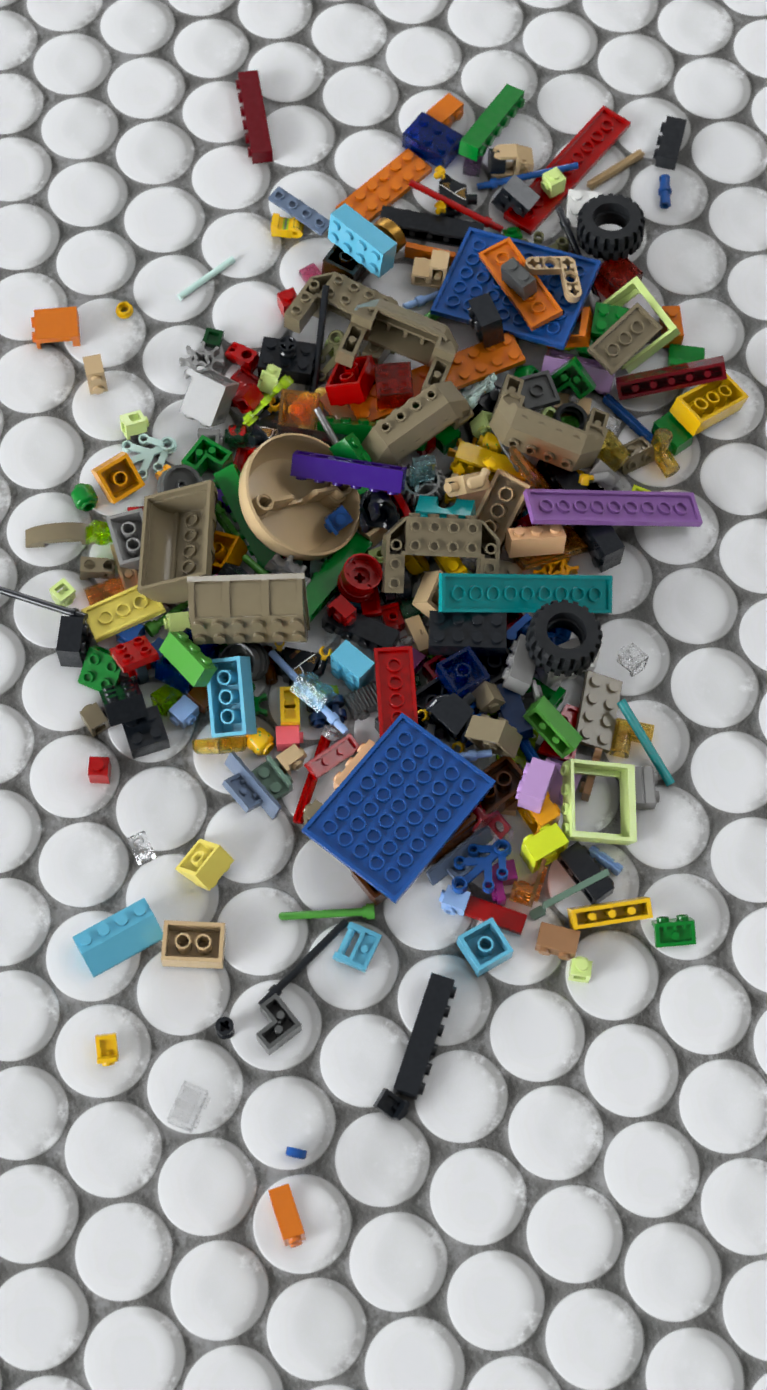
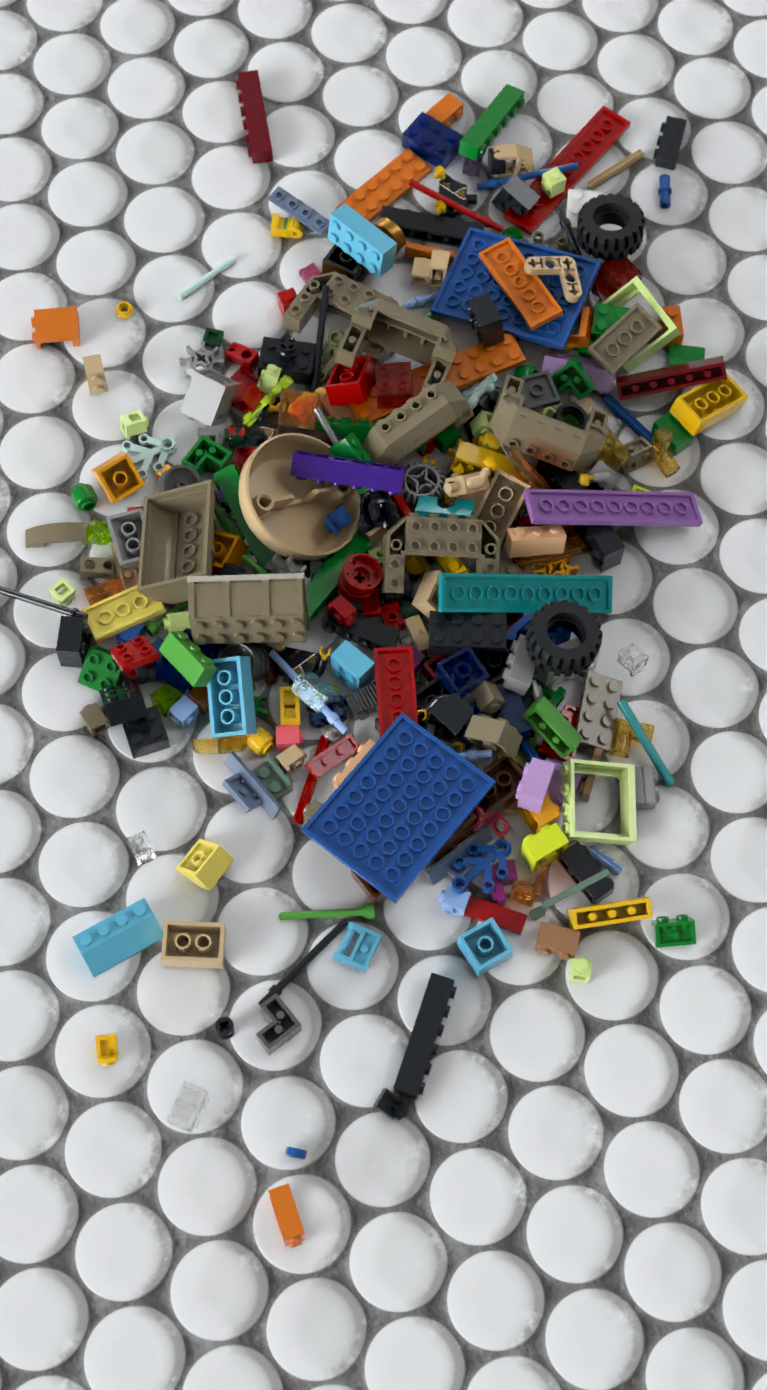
(99, 770): red brick -> none
(422, 470): clear light blue bracket -> none
(518, 278): dark grey brick -> none

